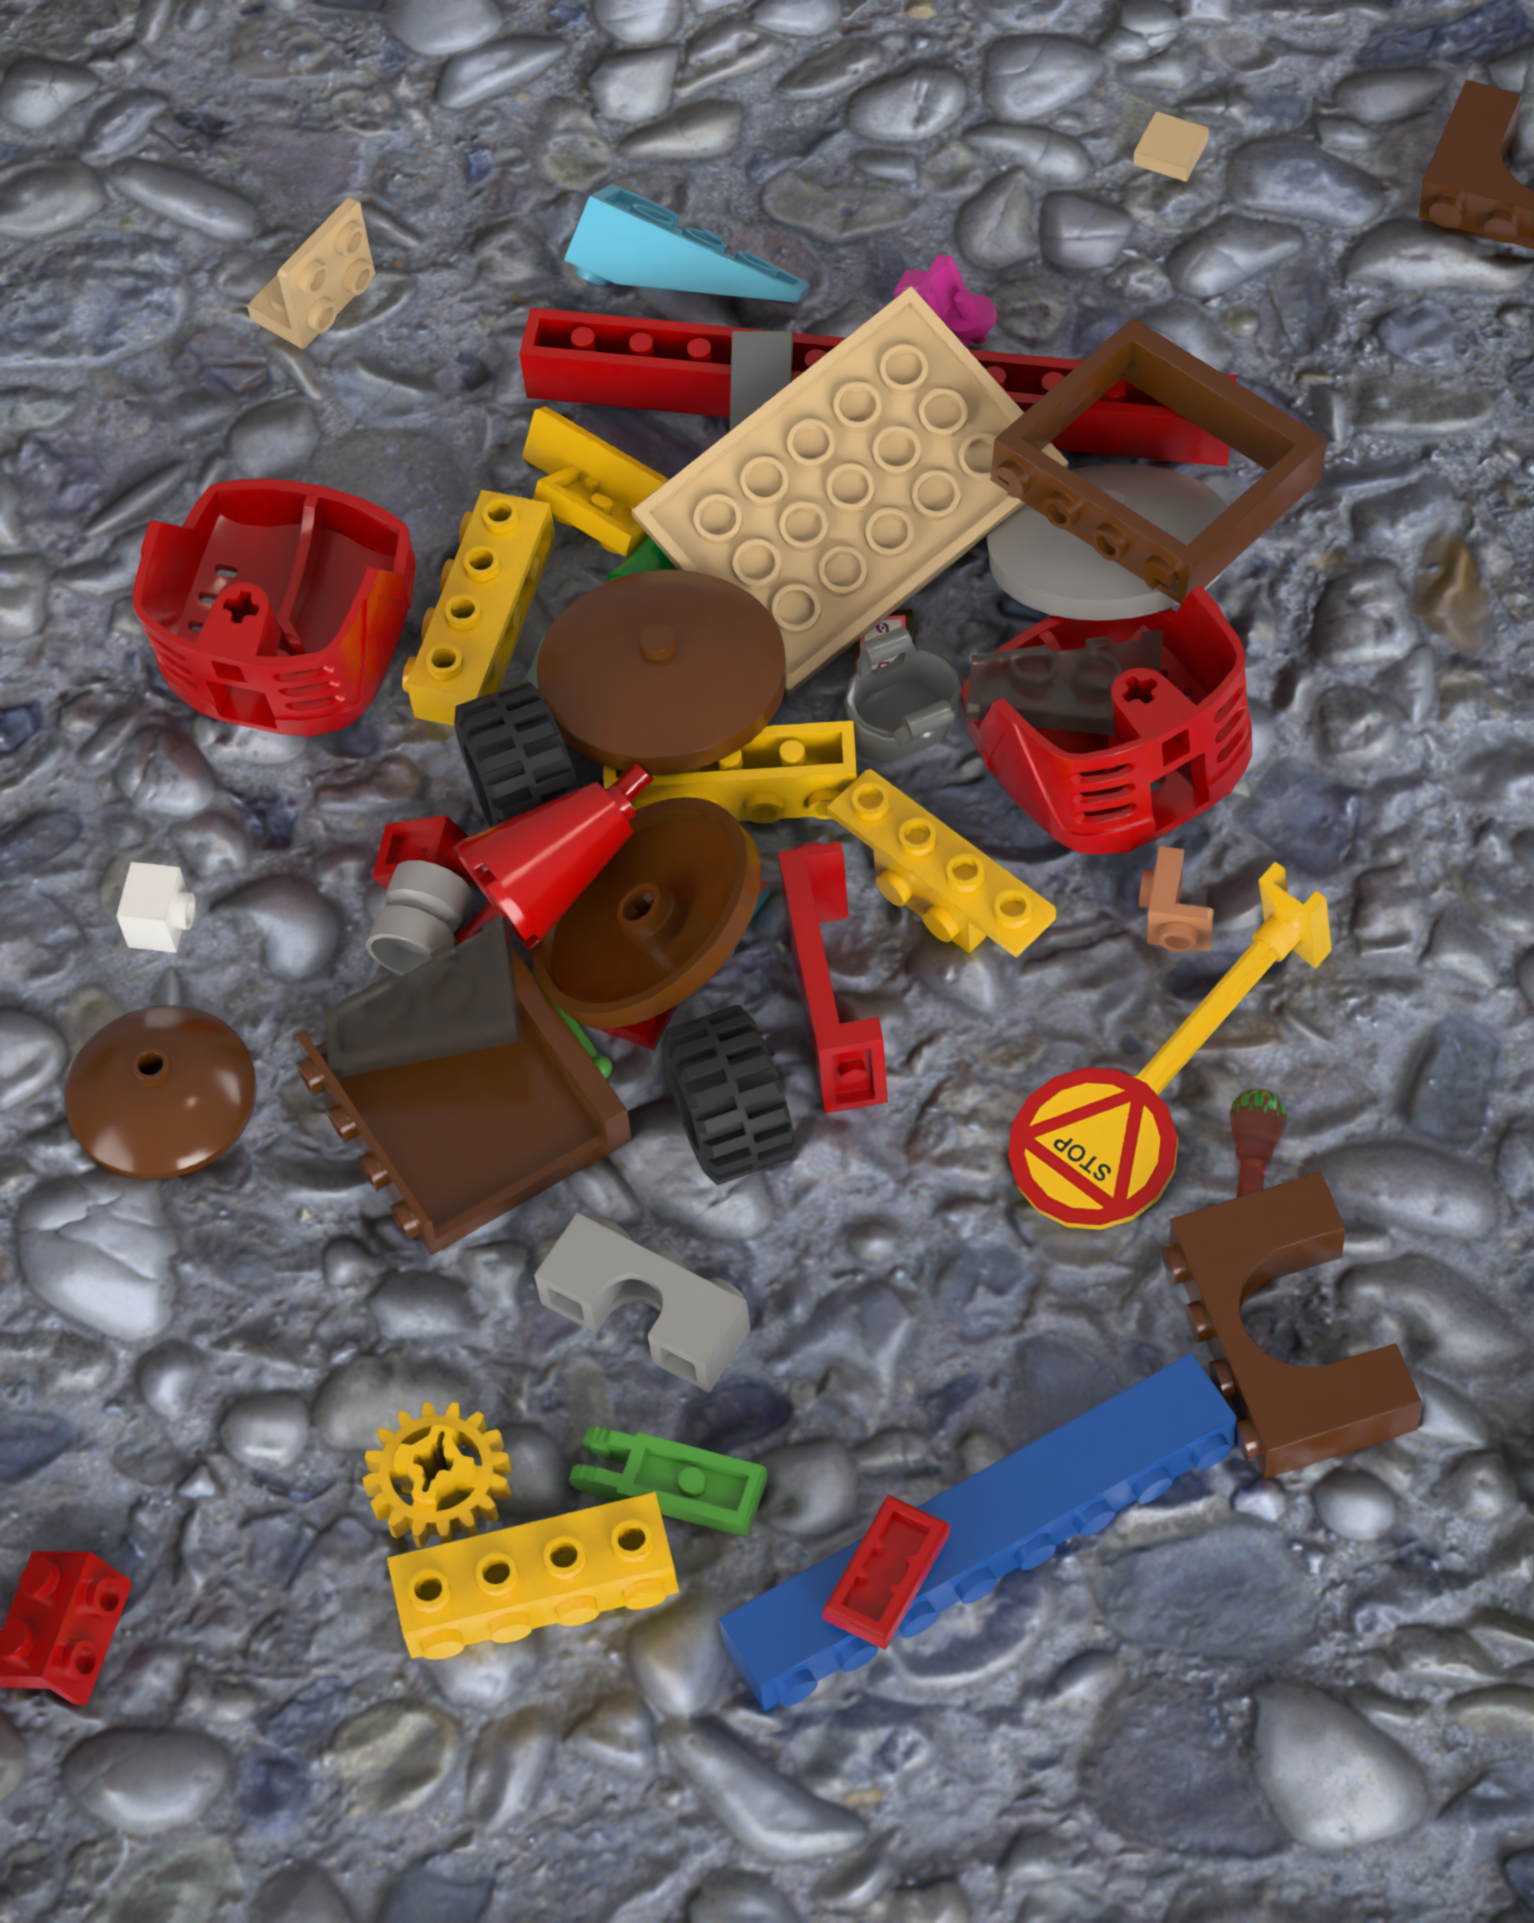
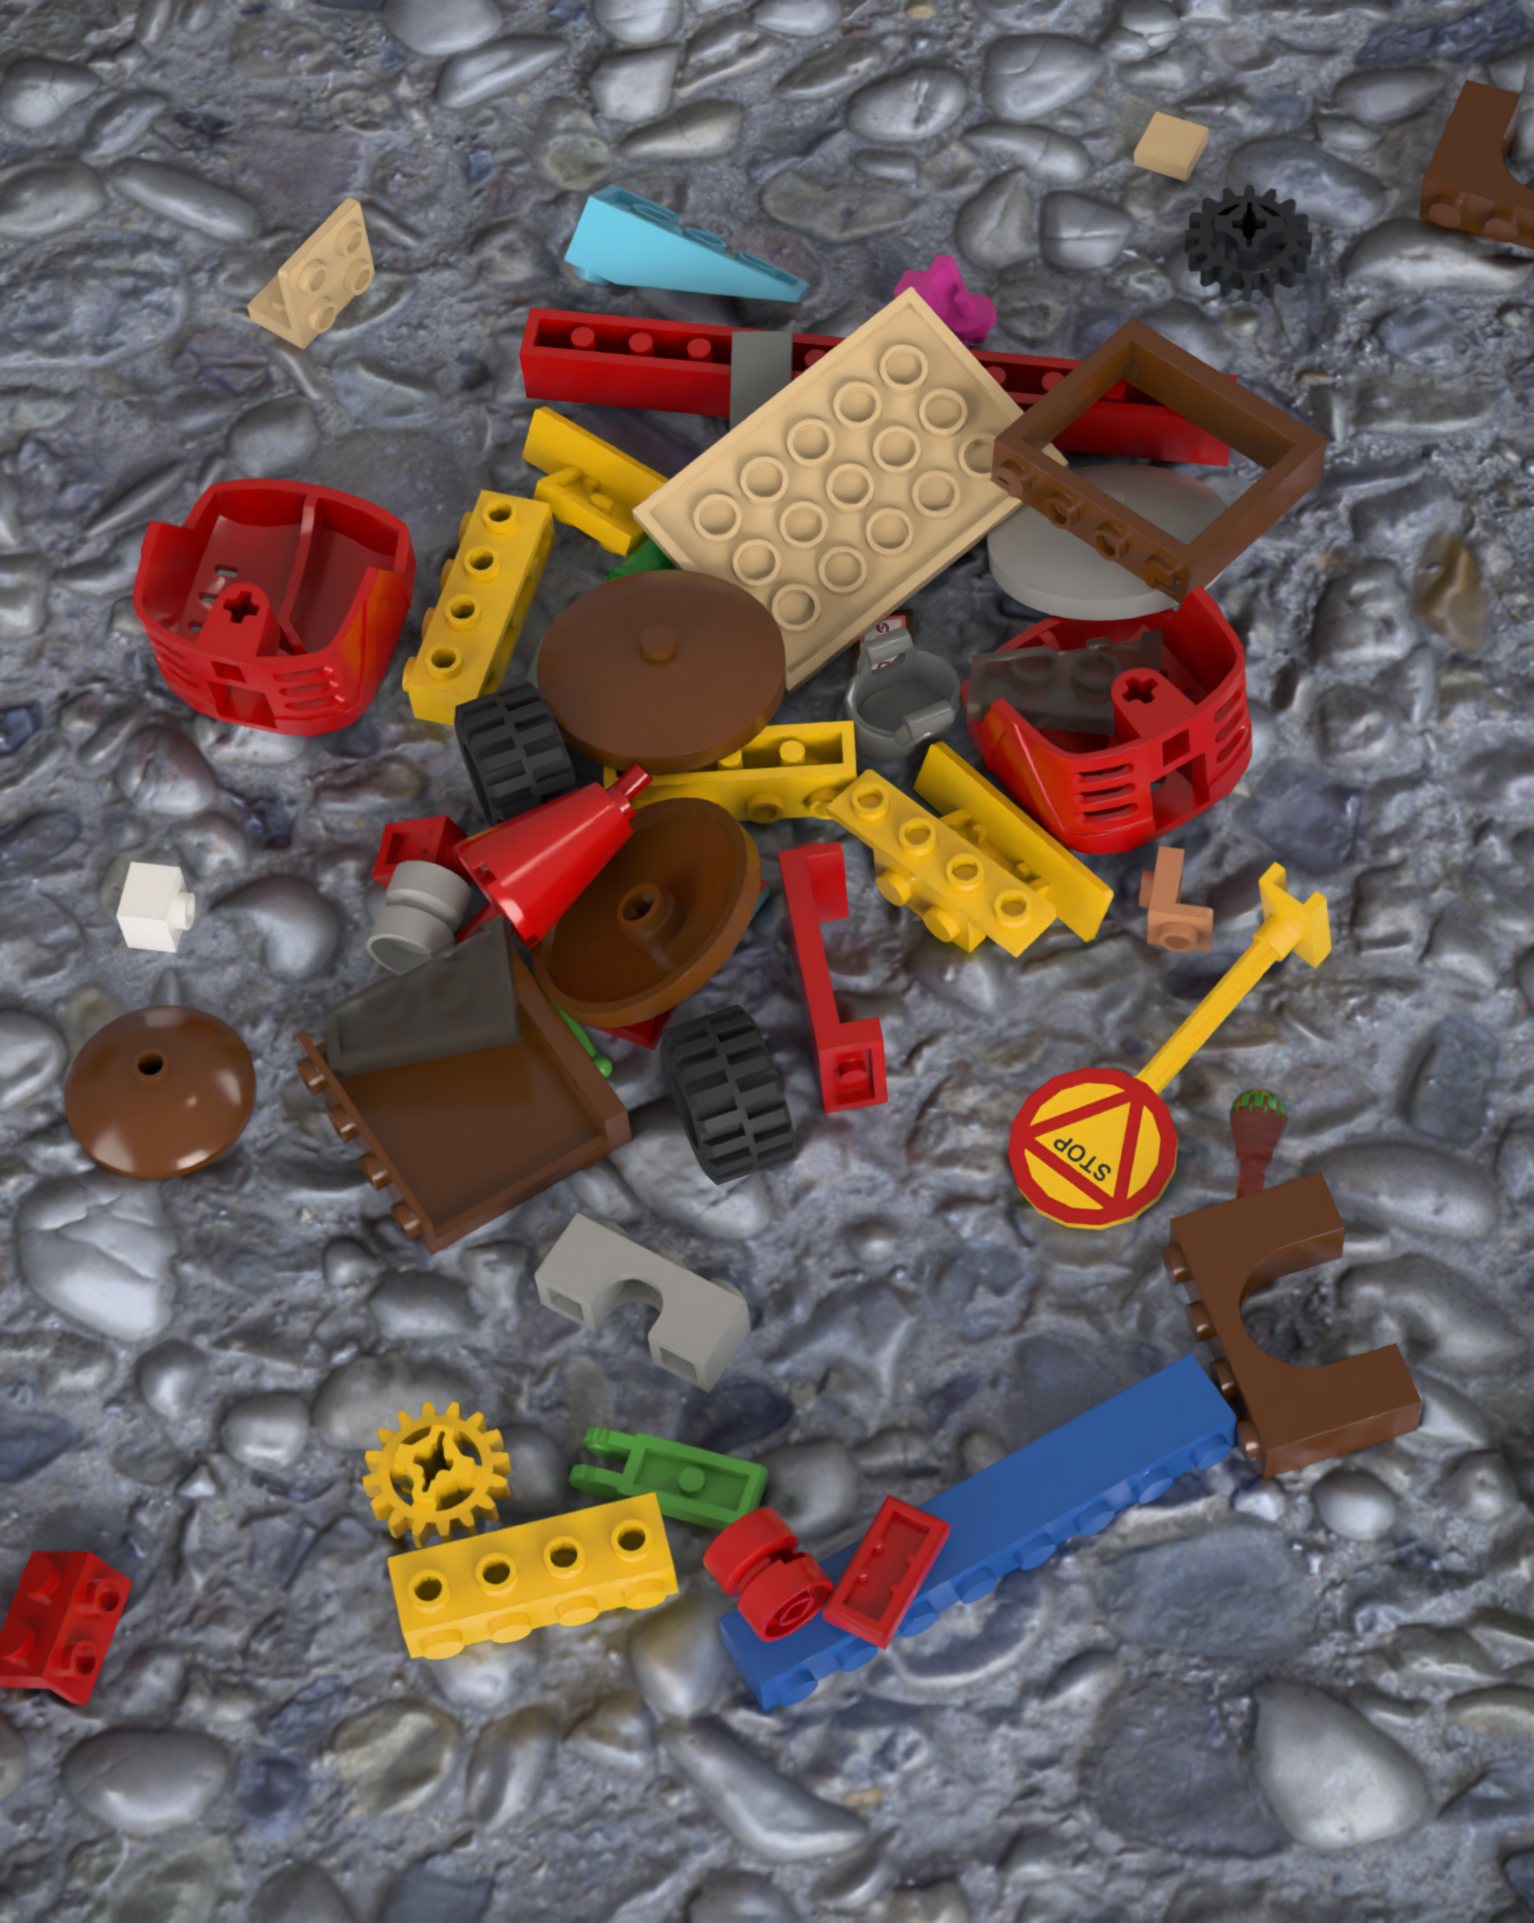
(761, 1565): none -> red wheel
(1012, 839): none -> yellow bracket
(1276, 237): none -> black gear

